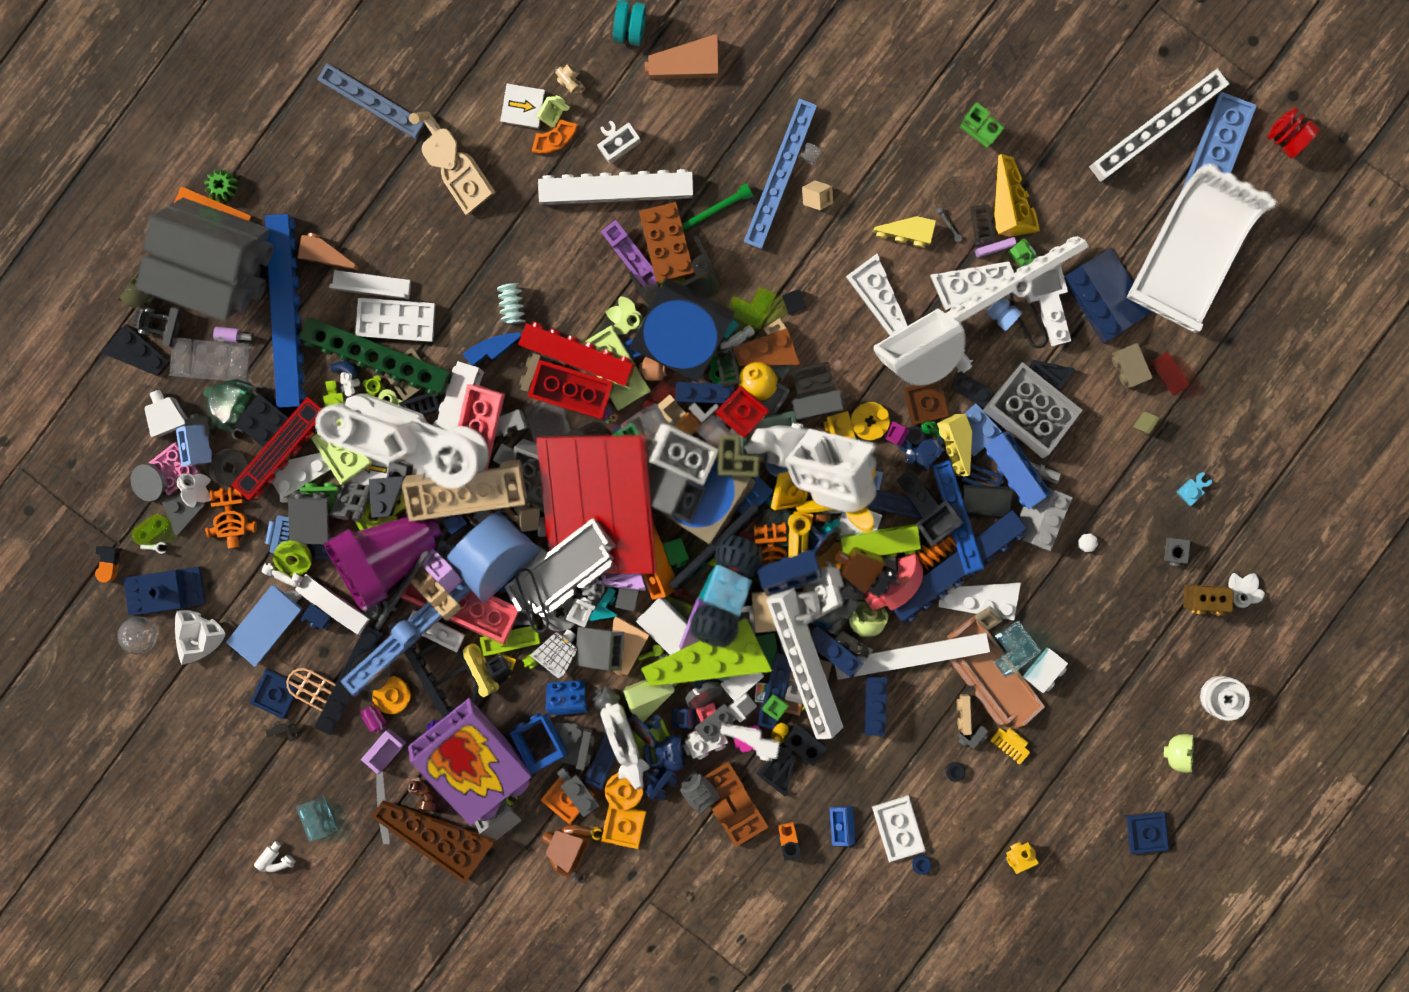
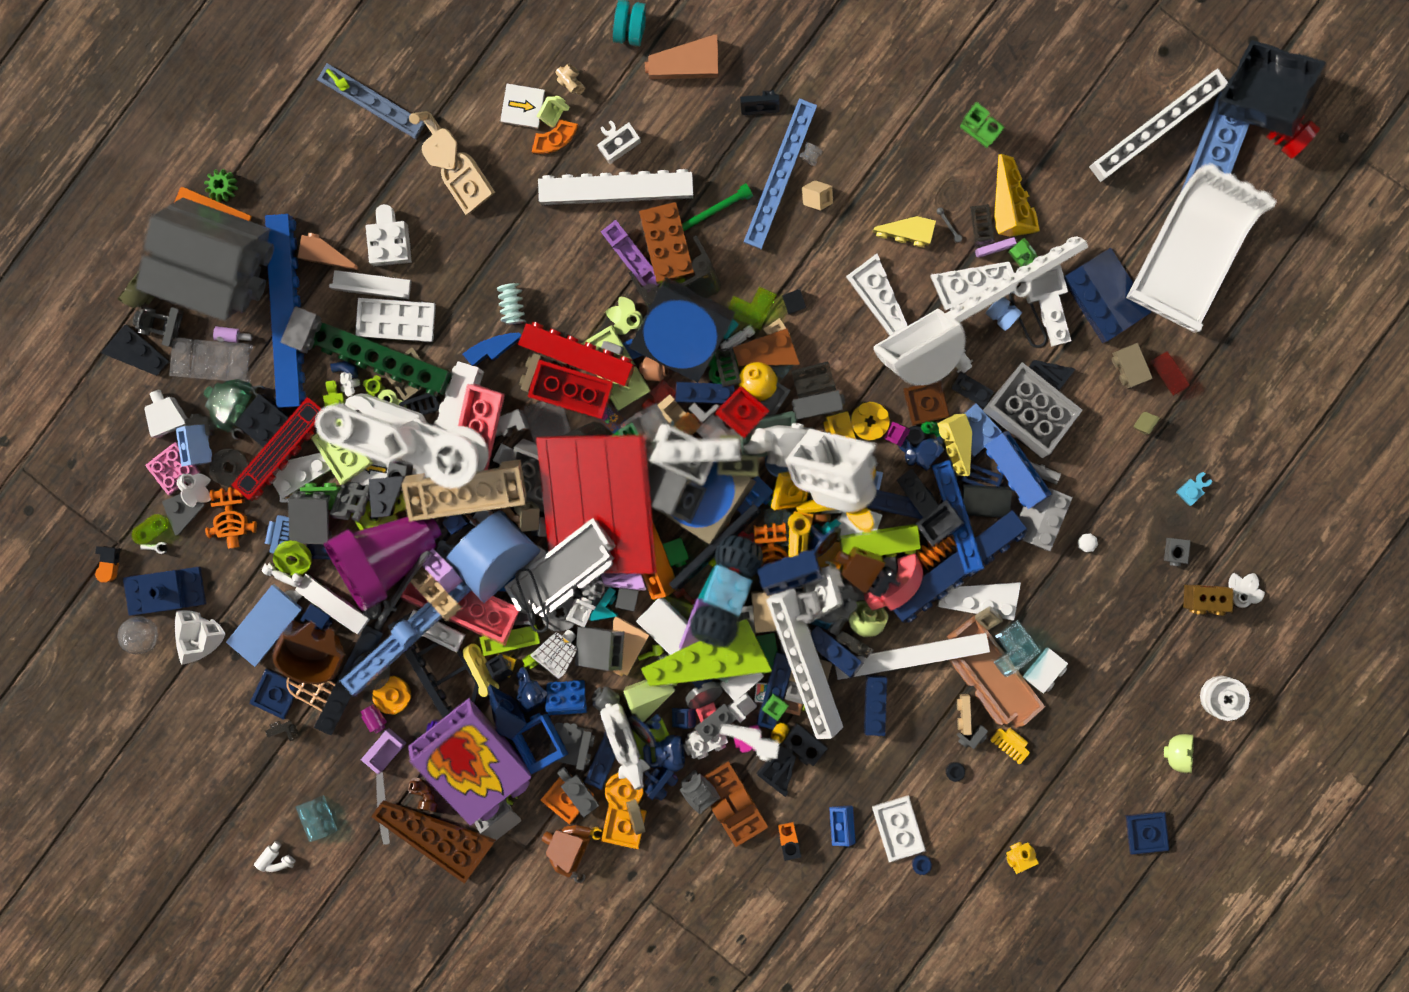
(148, 482): tile -> none
(301, 330): none -> flat silver brick
(308, 653): none -> reddish brown piece
(342, 84): none -> lime hand
(386, 238): none -> white brick
(506, 713): none -> dark blue slope
(529, 692): none -> dark blue piece
(612, 347): none -> light grey tile
(635, 816): none -> dark tan beam
(698, 450): none -> white arch
(760, 104): none -> black hinge
(1272, 88): none -> black tile

